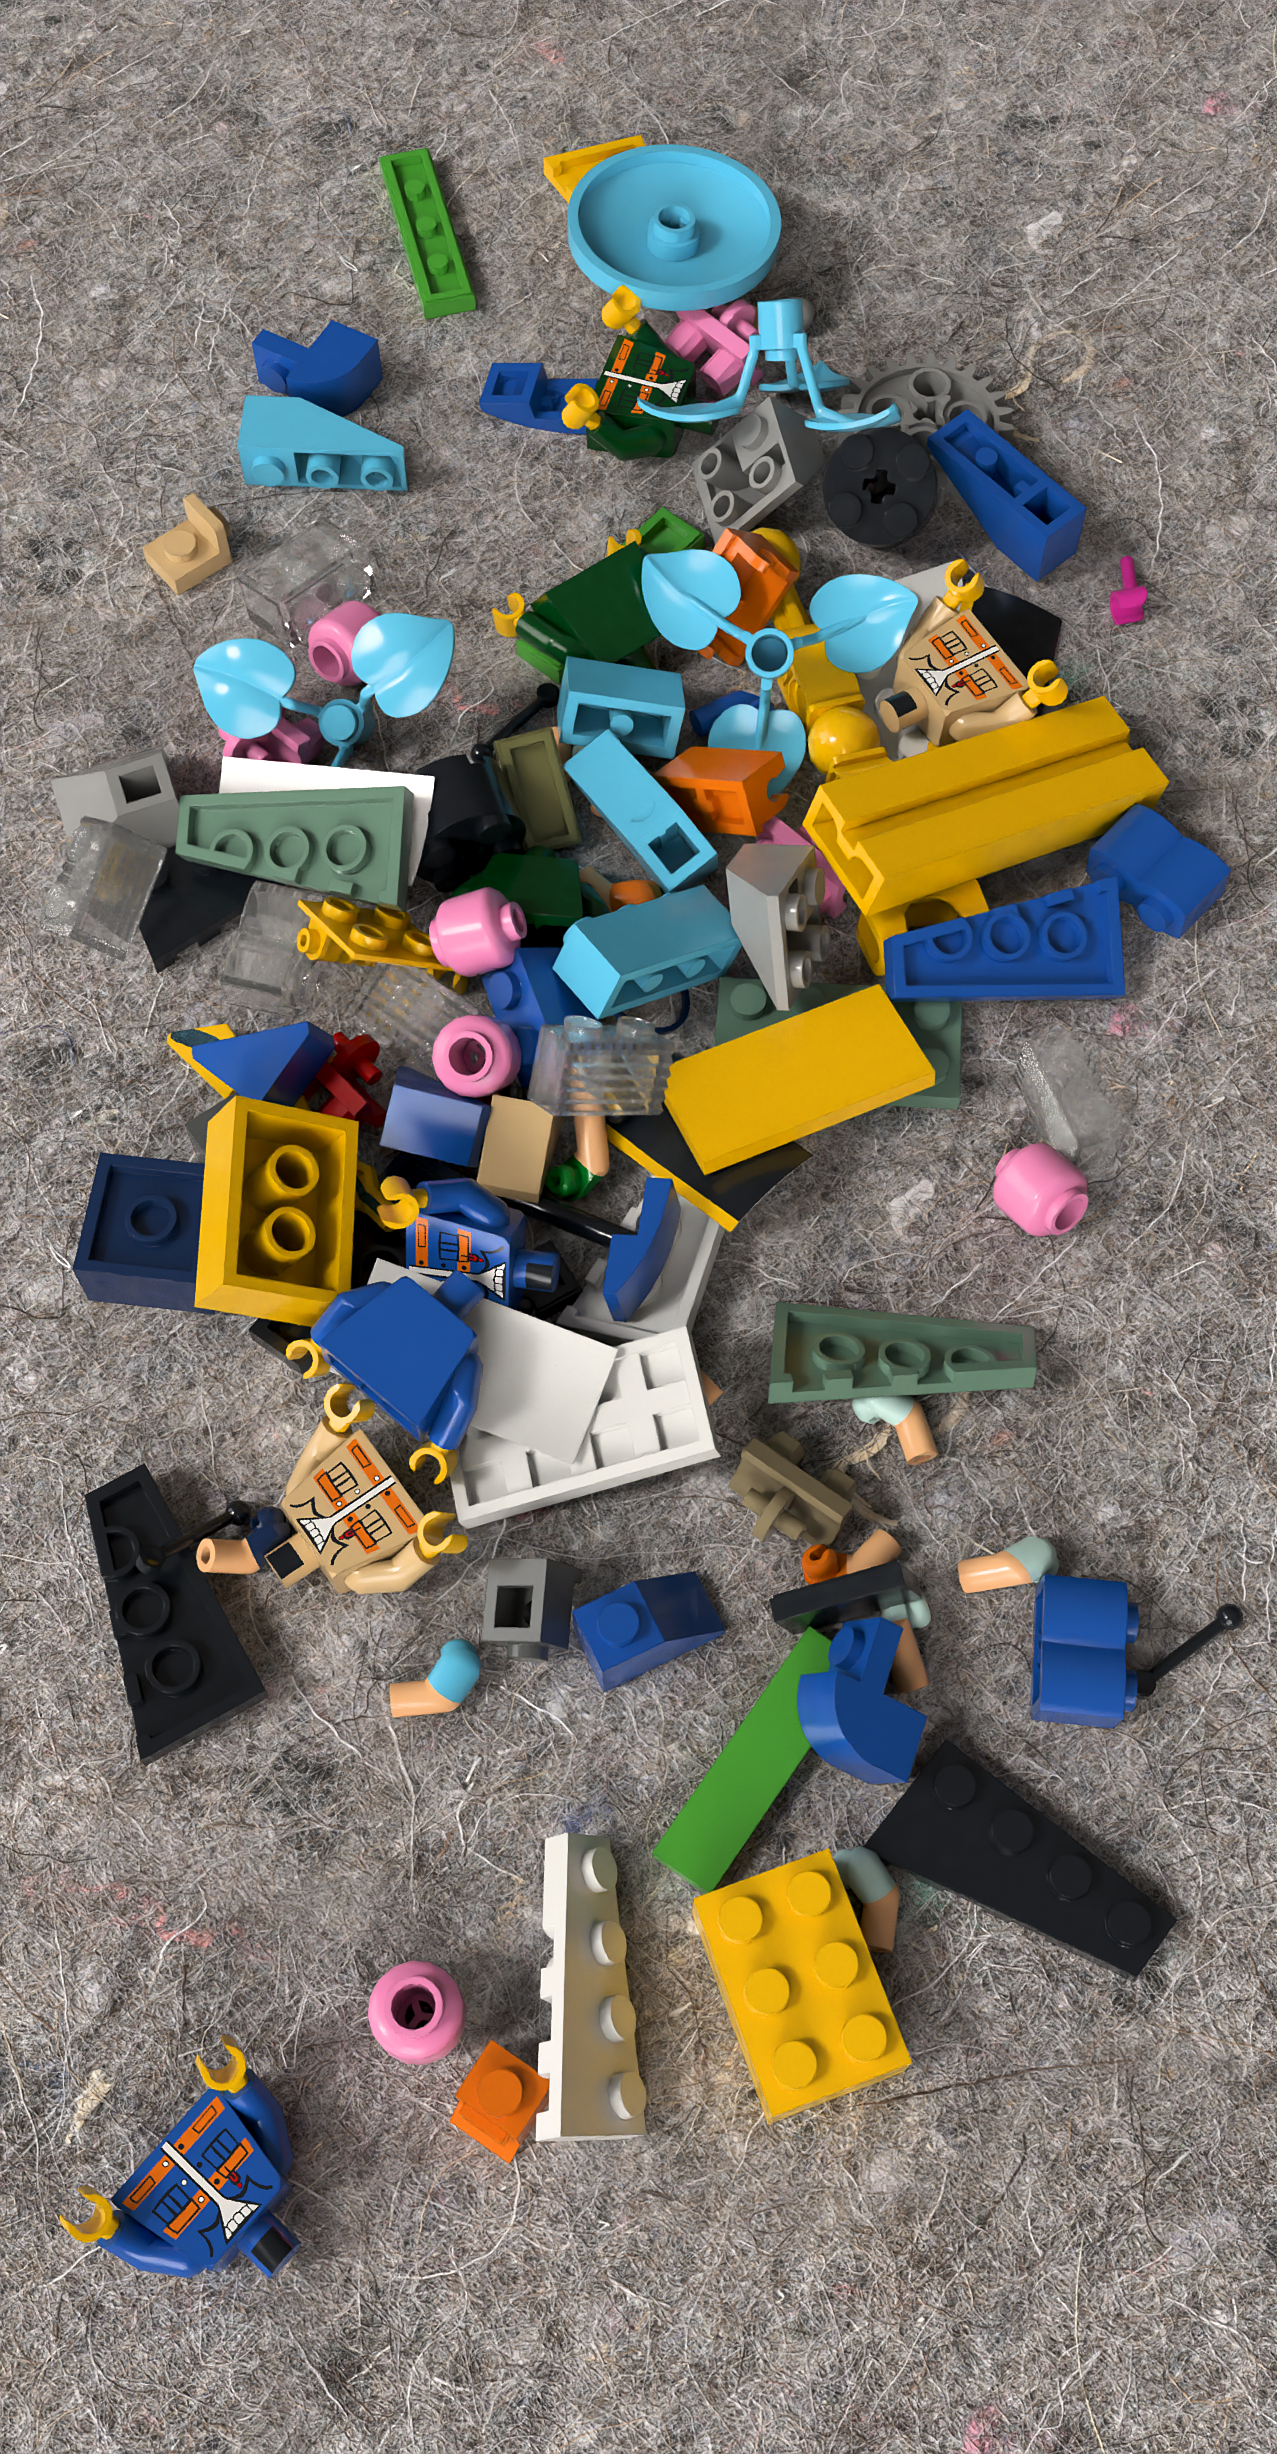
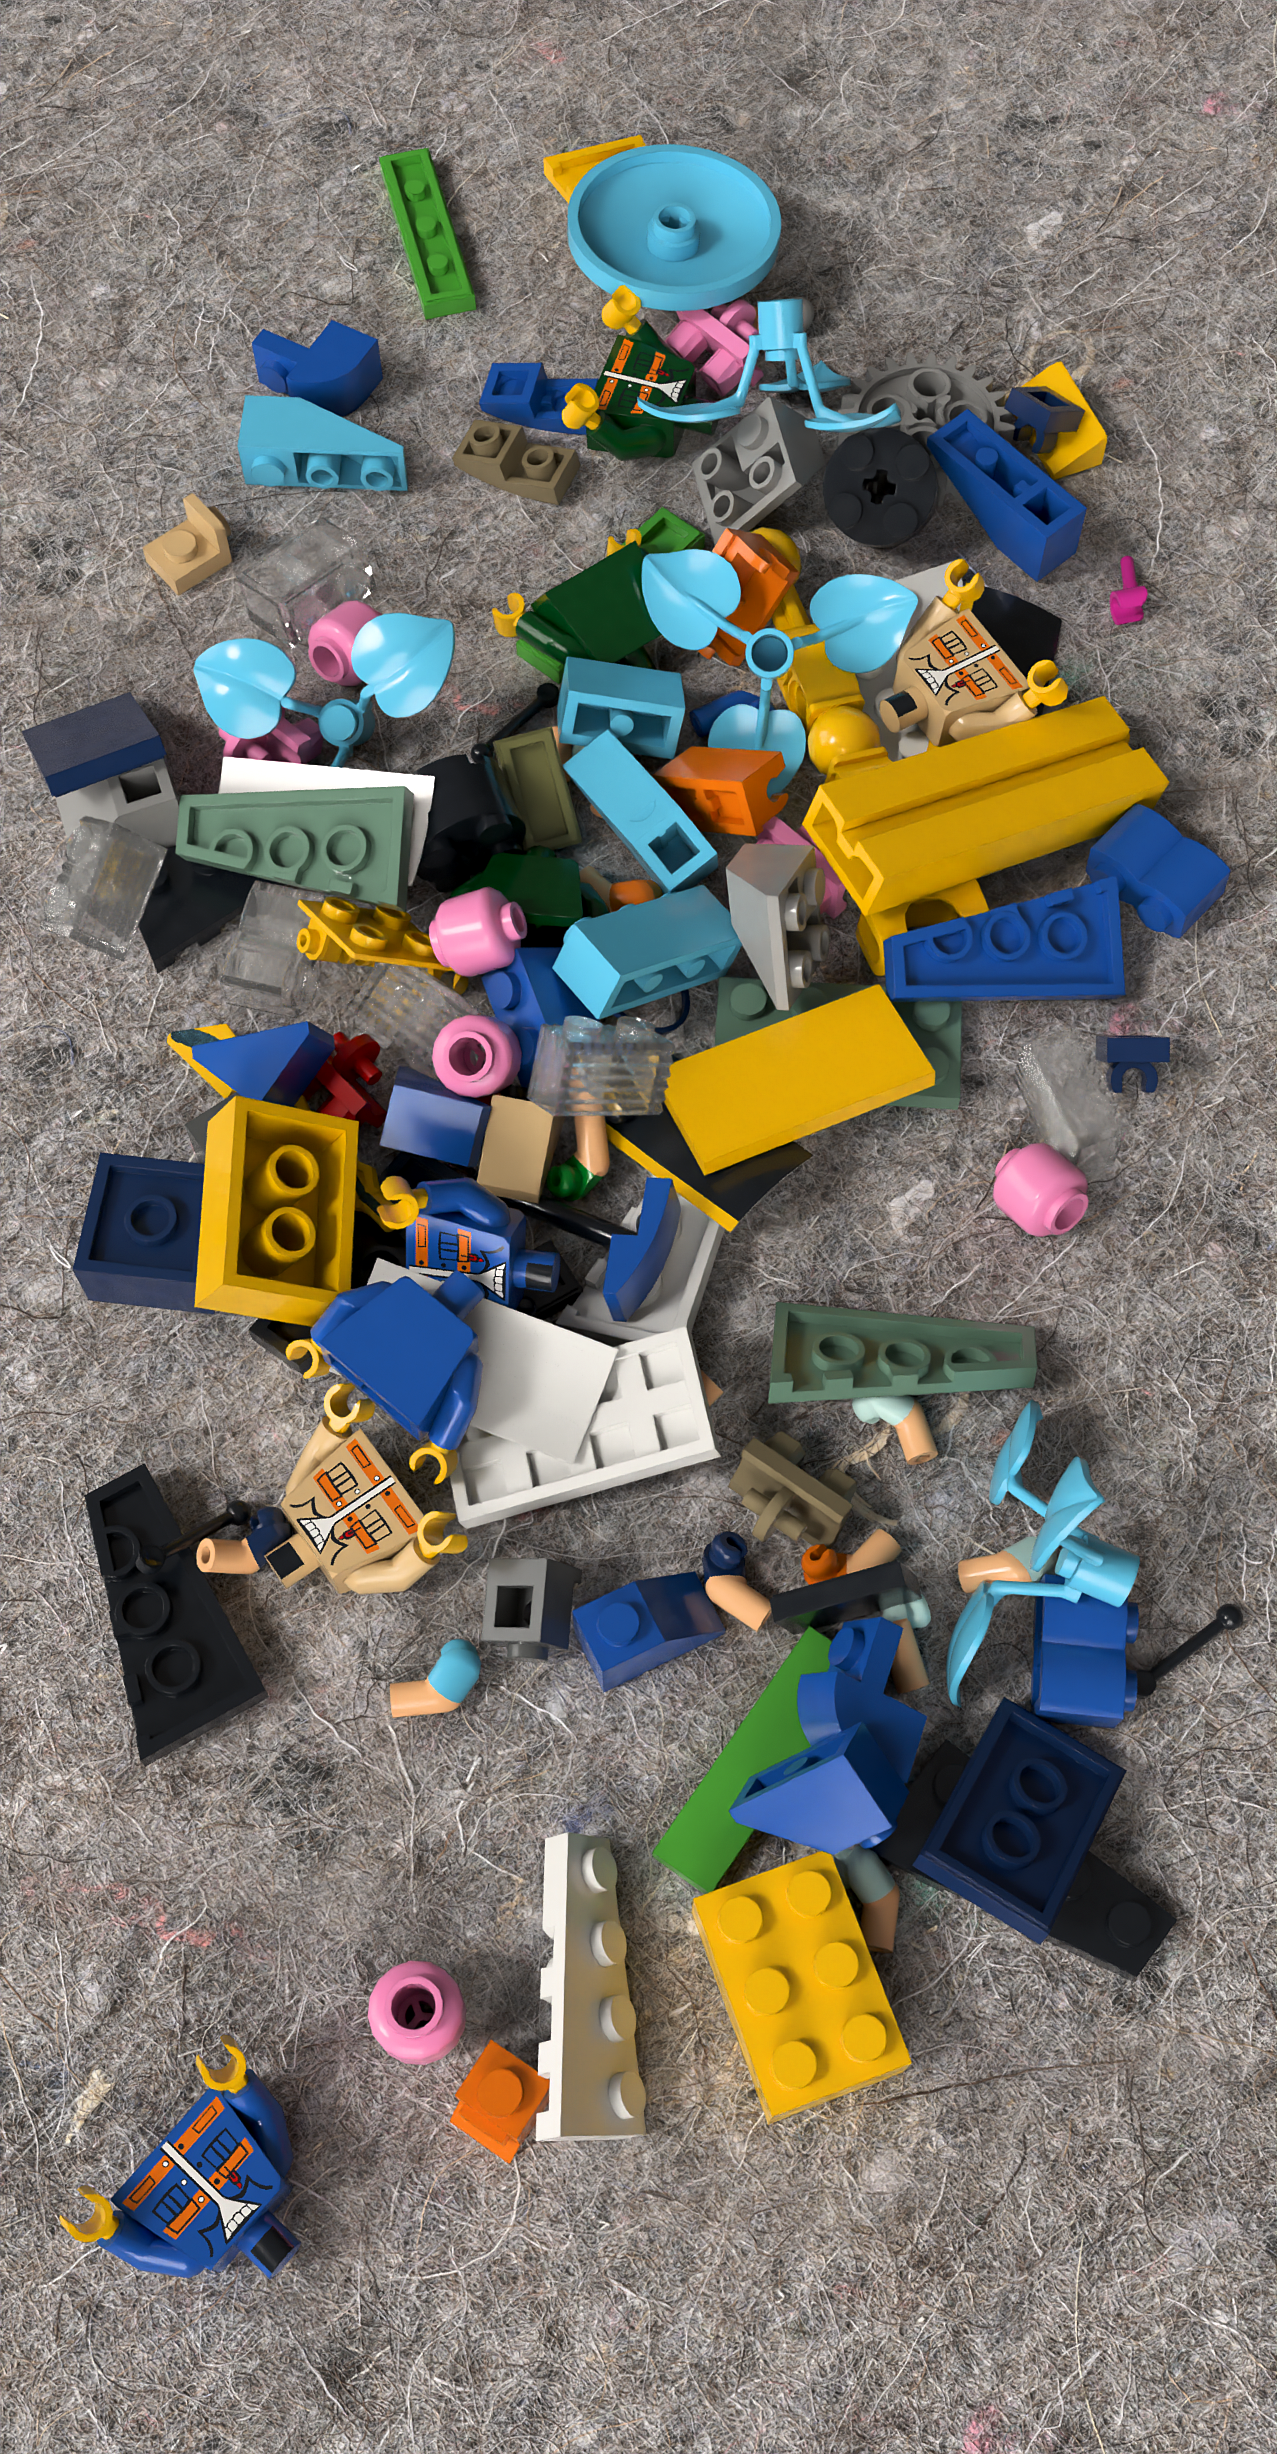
(93, 744): none -> dark blue tile
(507, 461): none -> dark tan slope
(727, 1582): none -> arm
(826, 1794): none -> blue slope
(1020, 1820): none -> dark blue tile
(1044, 411): none -> dark blue tile
(1075, 449): none -> yellow slope
(1084, 1560): none -> medium azure plant
(1129, 1053): none -> dark blue tile

